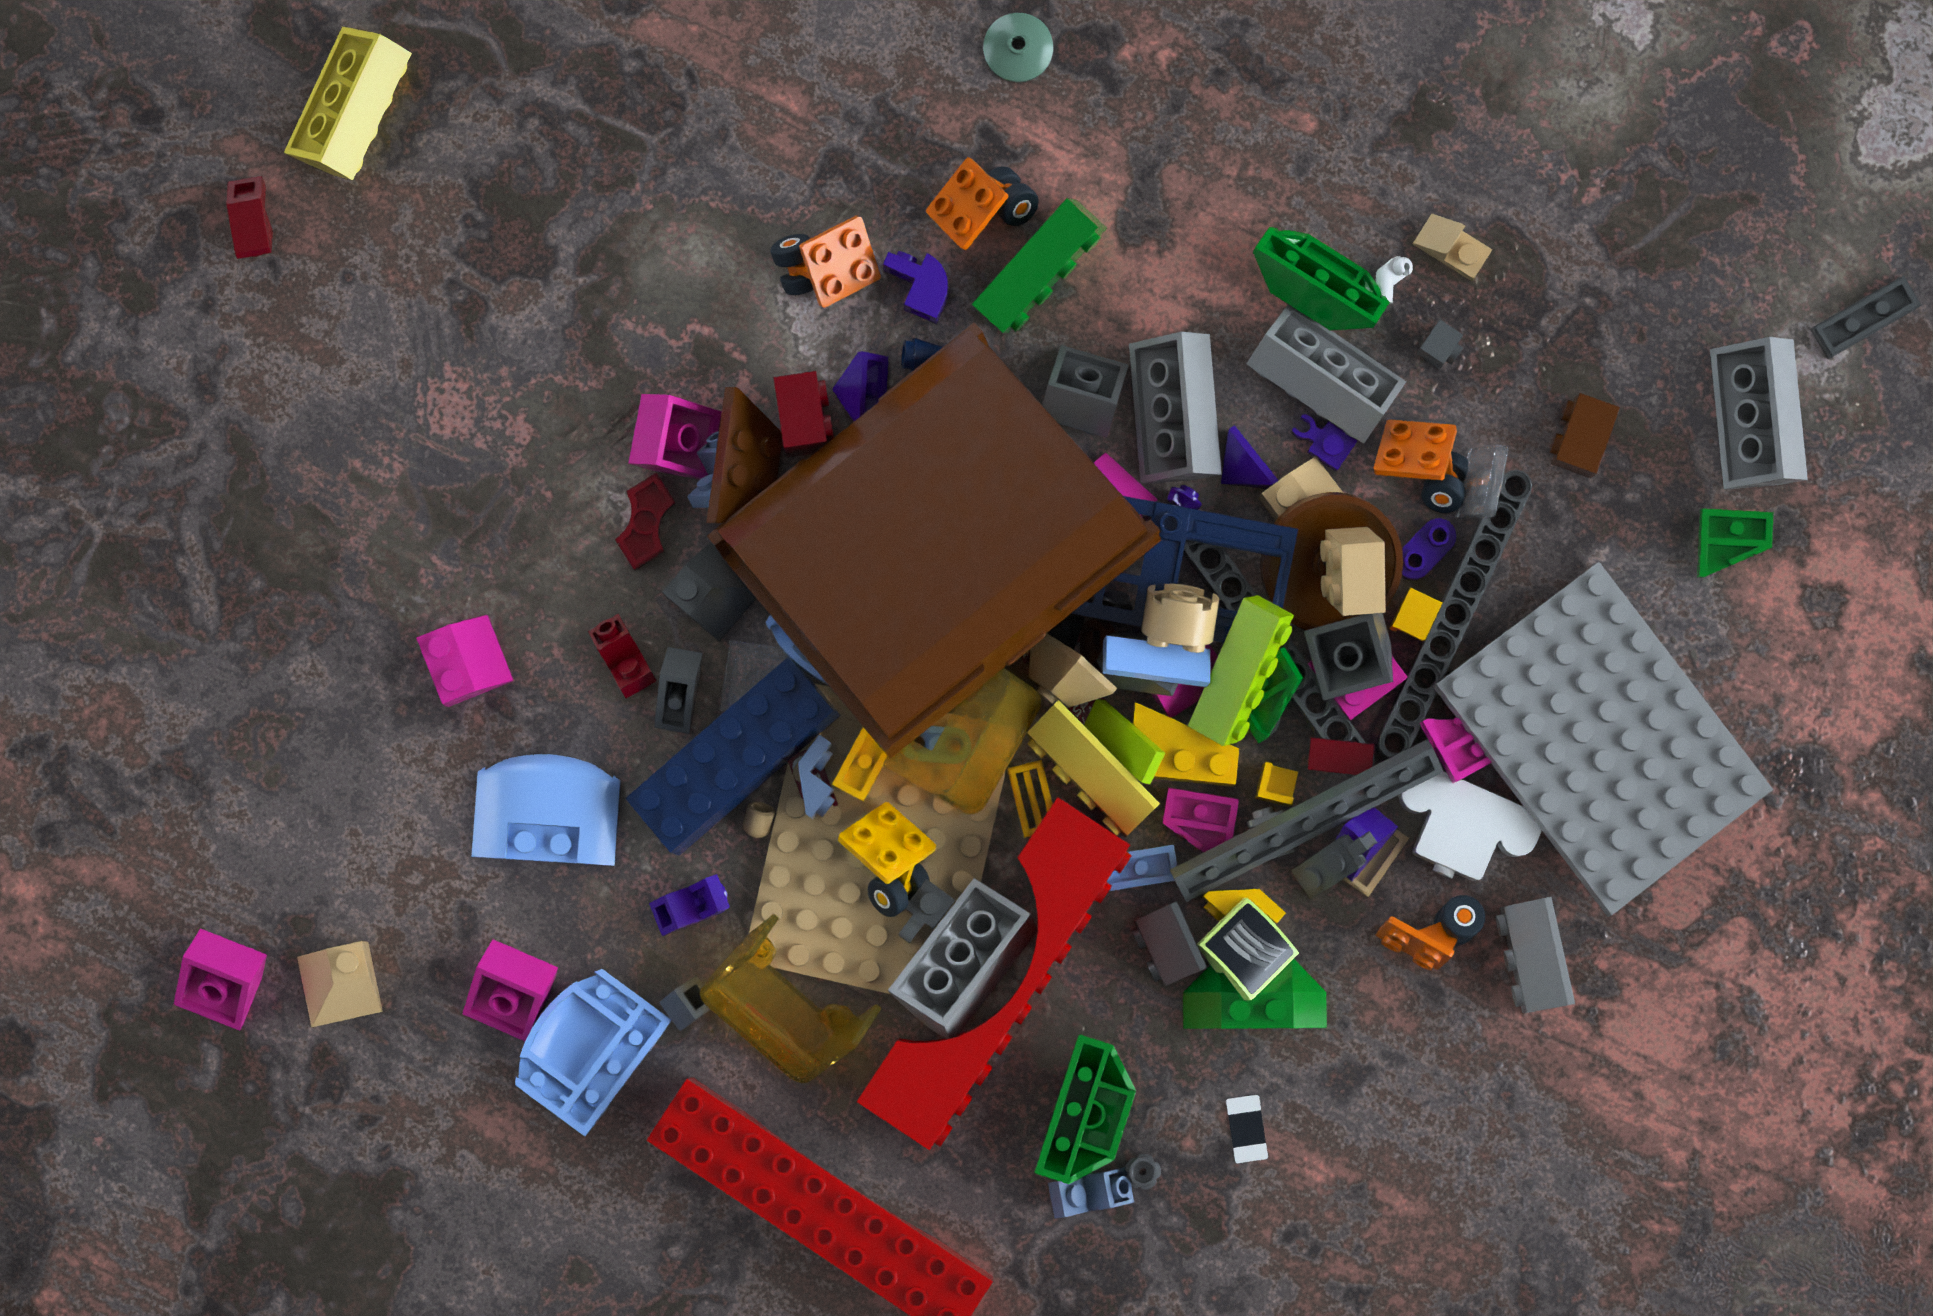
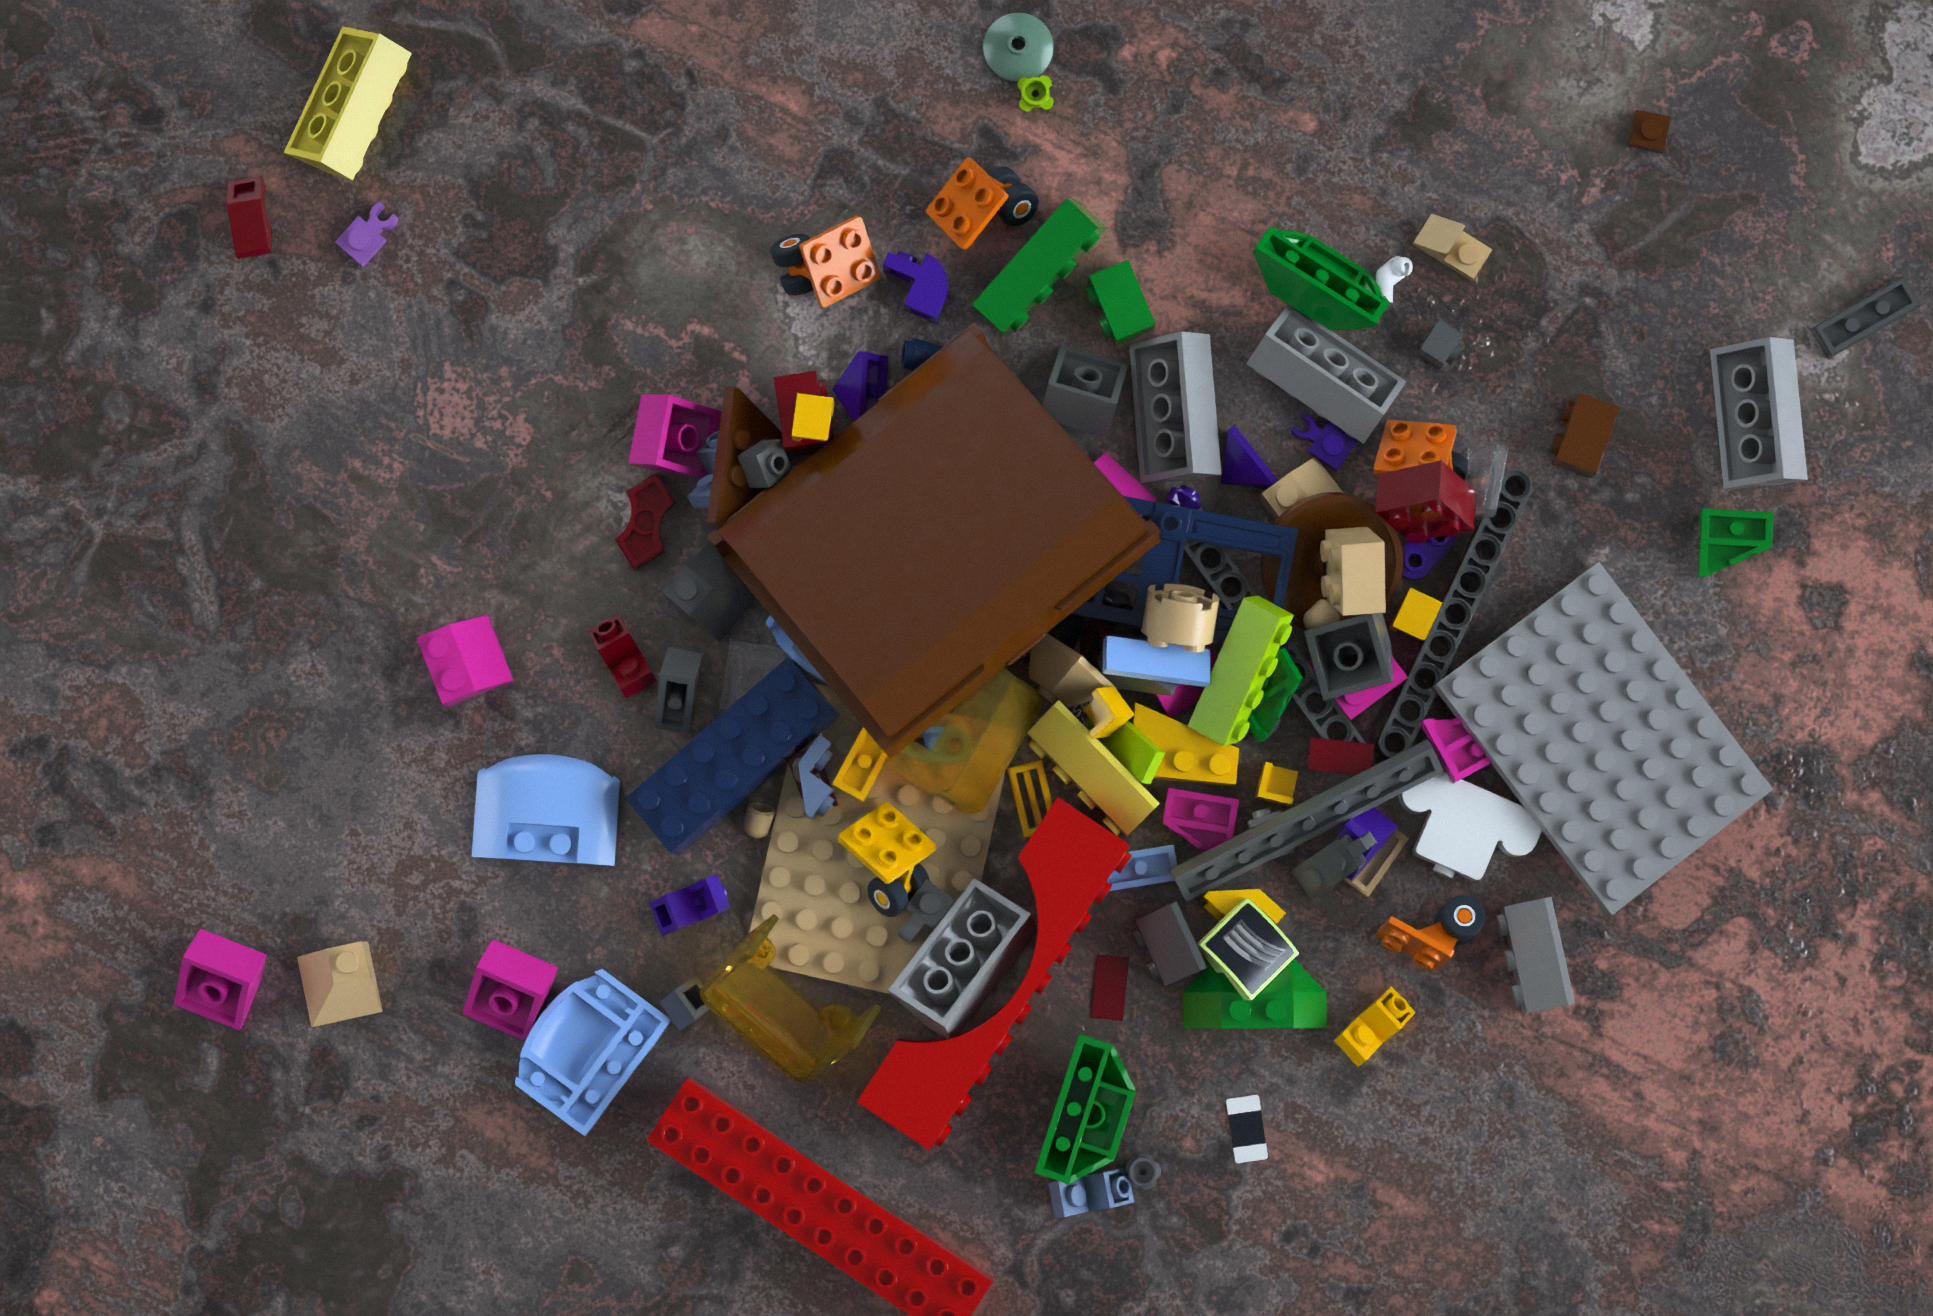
(363, 238): none -> medium lavender plate
(764, 463): none -> dark grey plate
(812, 417): none -> yellow panel
(1032, 84): none -> lime plate
(1107, 712): none -> yellow panel
(1110, 987): none -> dark red sticker
(1120, 303): none -> green brick
(1320, 614): none -> tan piece
(1374, 1026): none -> yellow slope
(1425, 501): none -> dark red brick
(1649, 131): none -> reddish brown plate

